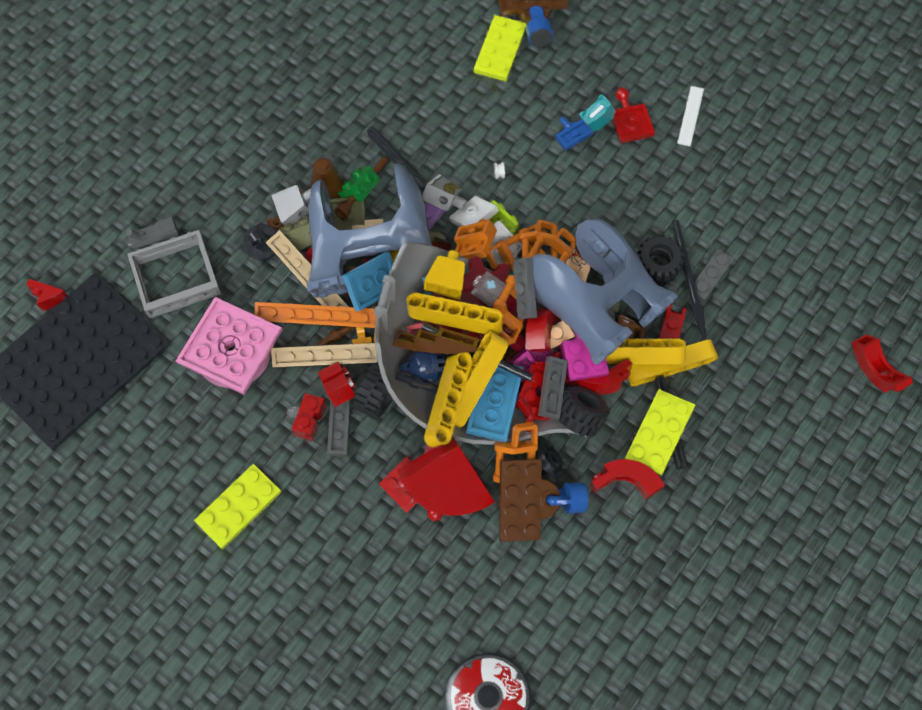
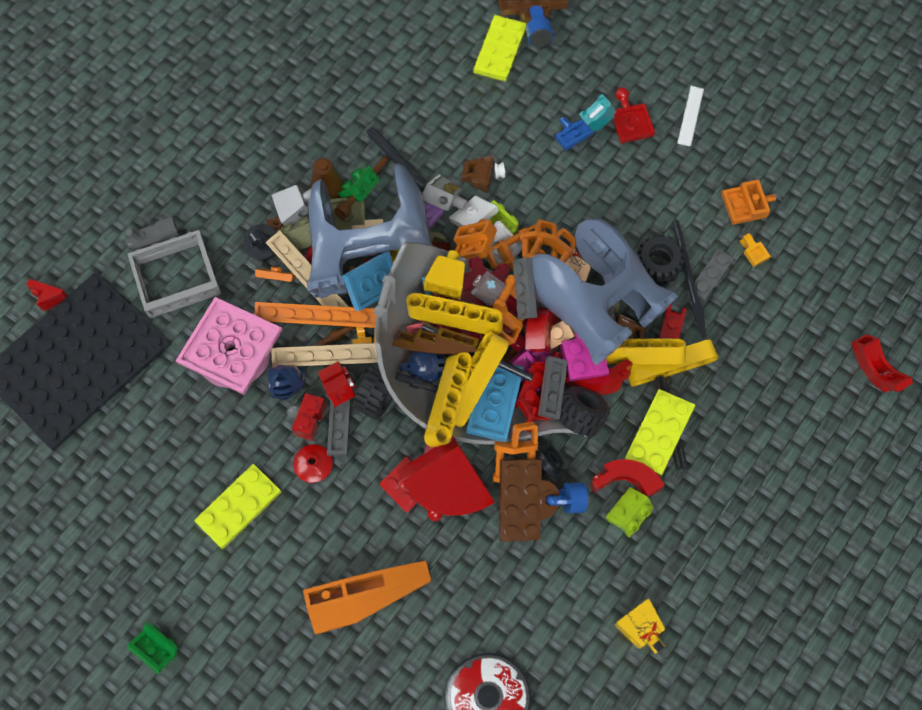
(153, 648): none -> green bracket
(275, 273): none -> orange plate
(285, 381): none -> dark blue helmet
(317, 471): none -> red dish
(360, 596): none -> orange wedge
(482, 172): none -> reddish brown piece
(630, 511): none -> lime bracket
(642, 626): none -> yellow torso
(747, 202): none -> orange plate
(755, 252): none -> light orange plate

